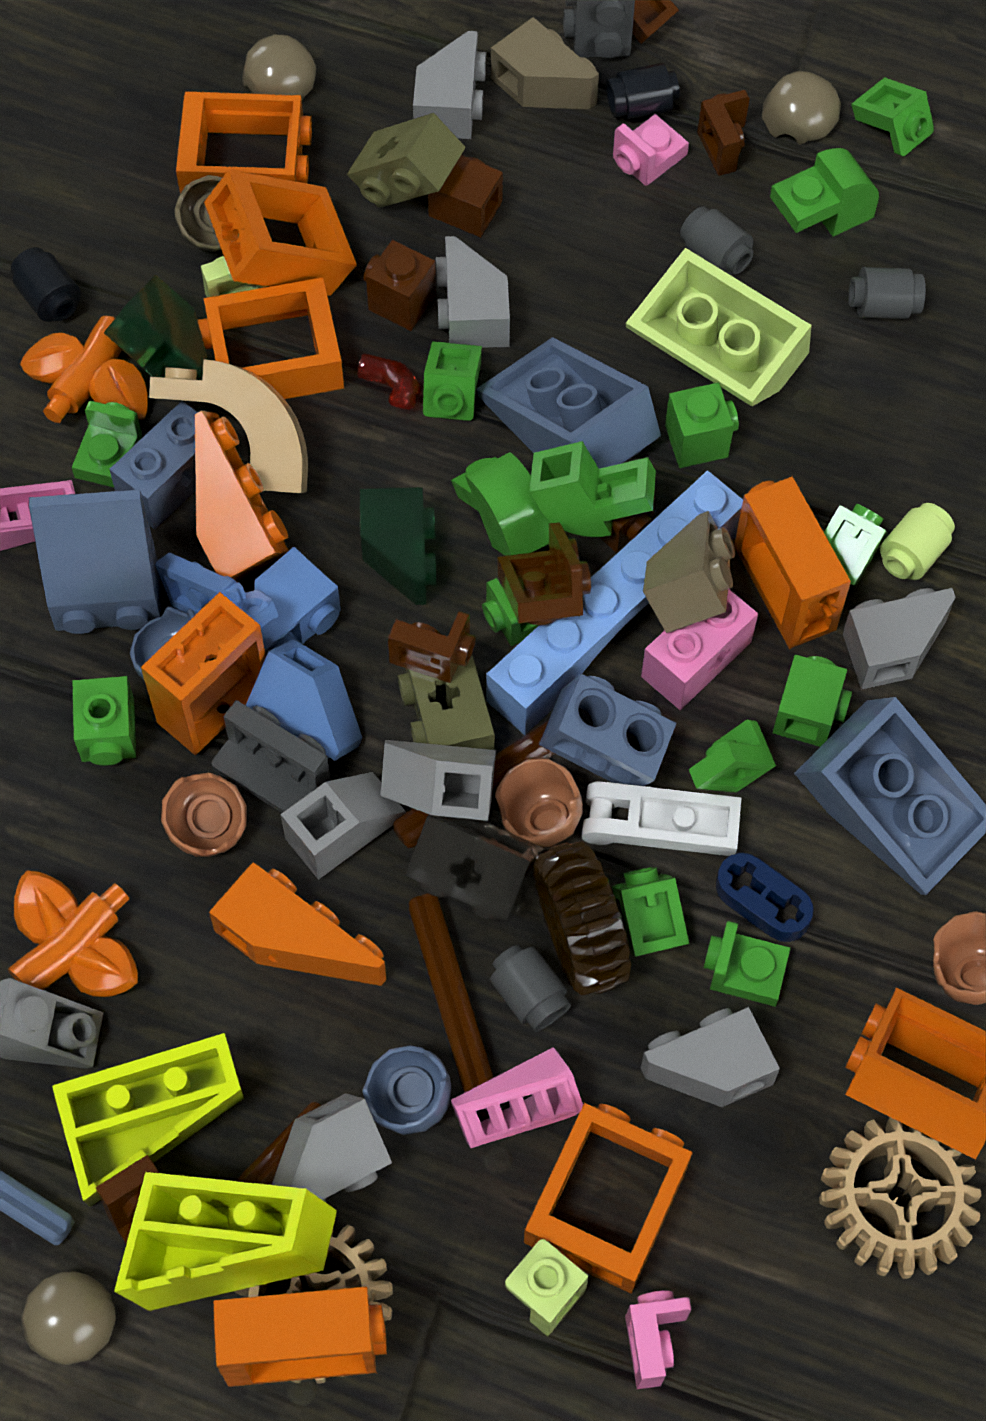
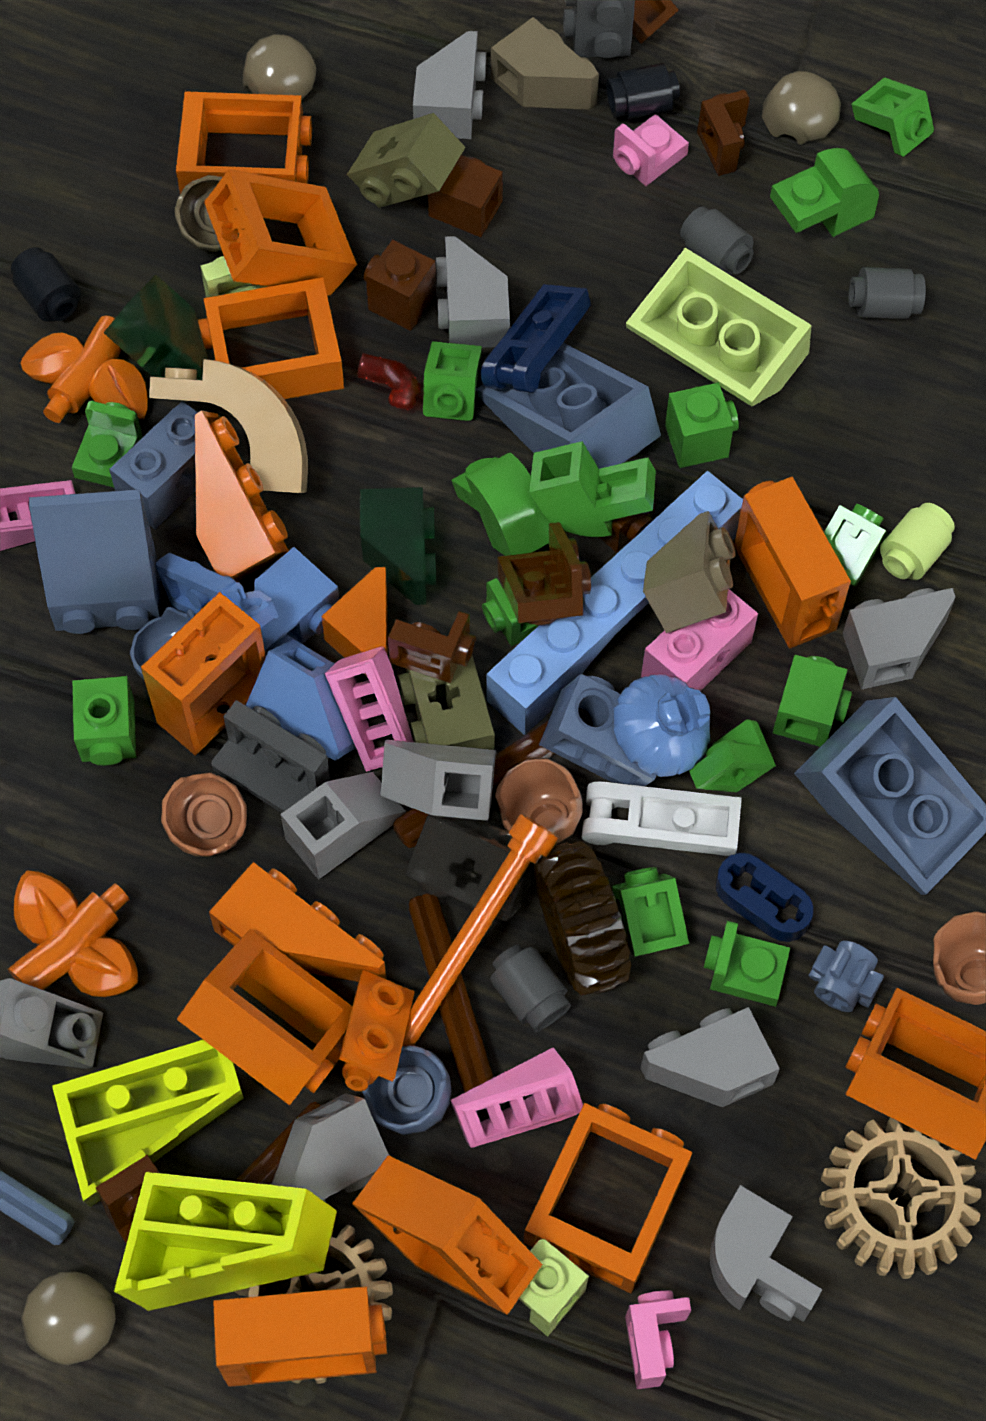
(252, 1037): none -> orange window
(355, 714): none -> bright pink slope
(360, 617): none -> orange slope
(375, 1031): none -> orange hinge
(448, 1234): none -> orange window
(526, 845): none -> orange piece
(535, 338): none -> dark blue plate
(662, 724): none -> medium blue hair
(743, 1261): none -> light grey brick
(846, 976): none -> sand blue gear

